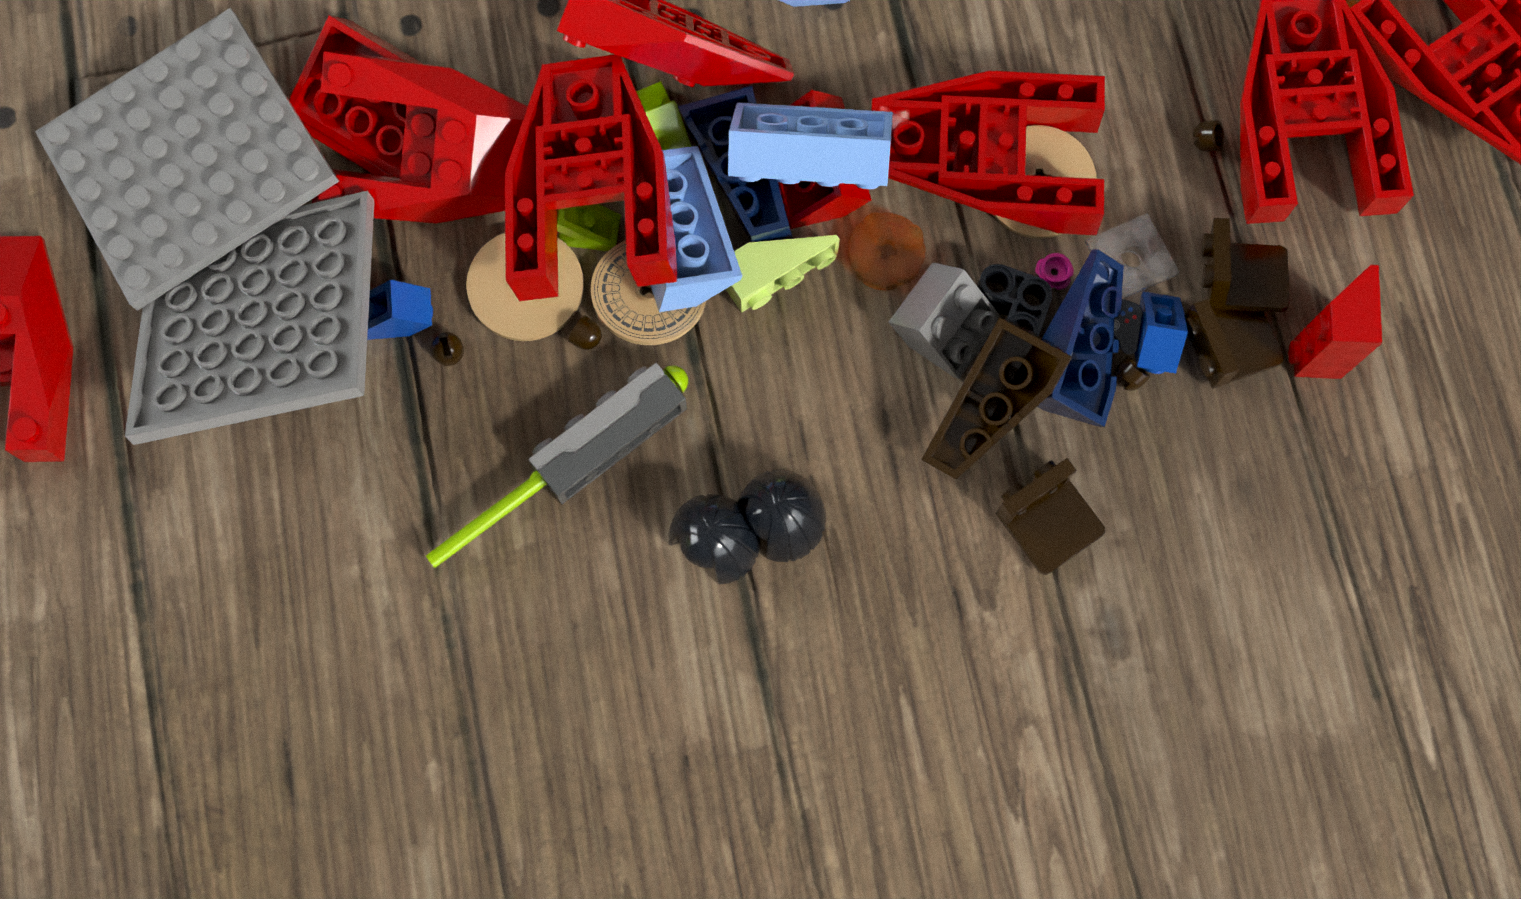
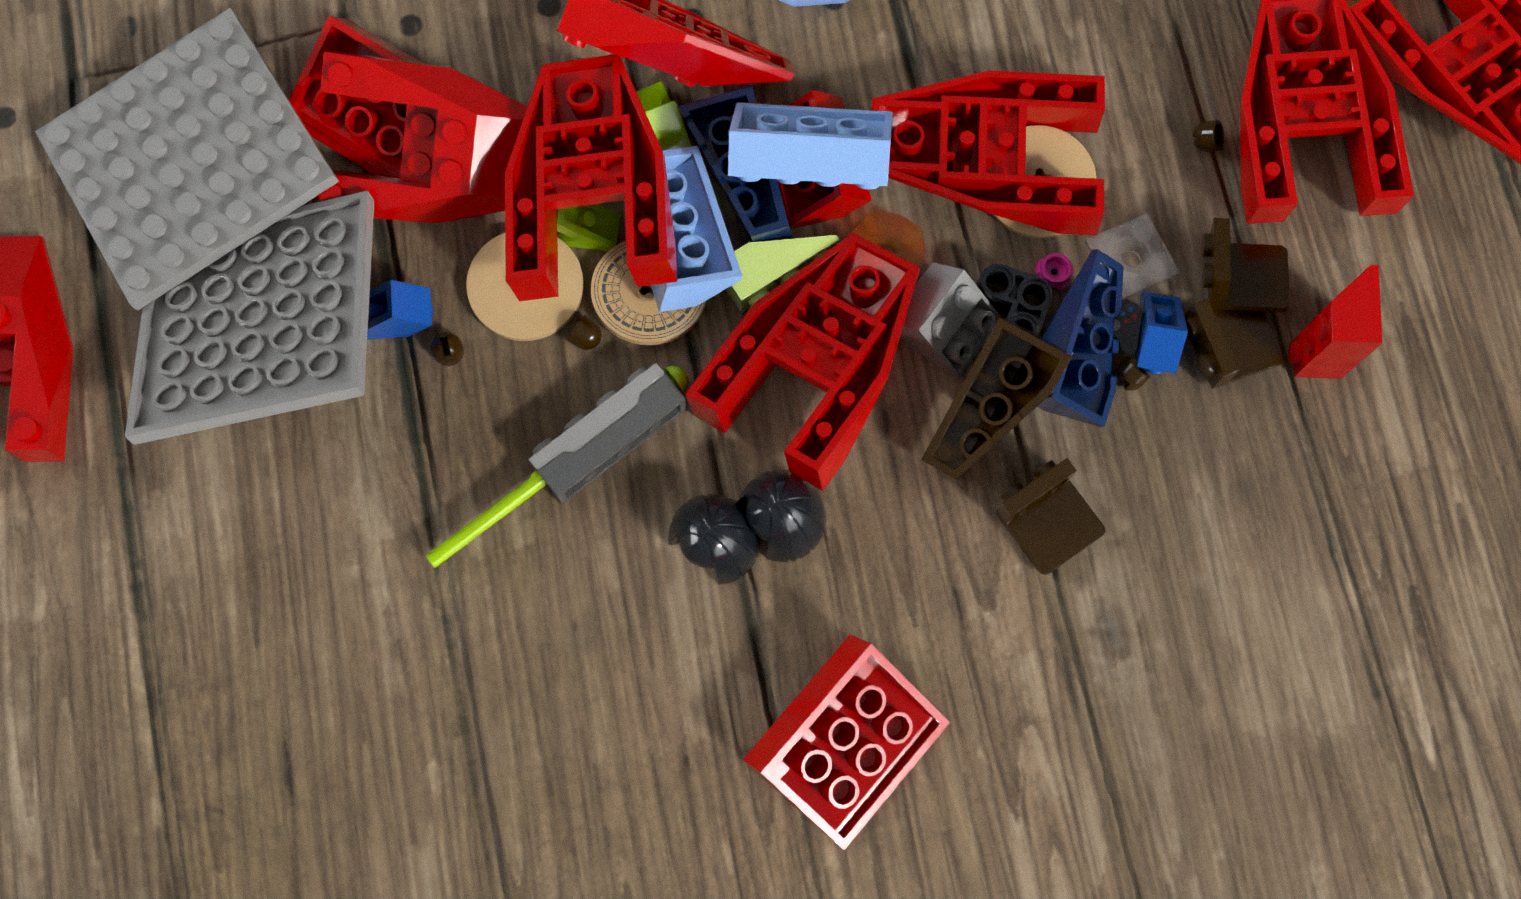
(827, 326): none -> red wedge
(847, 740): none -> red slope

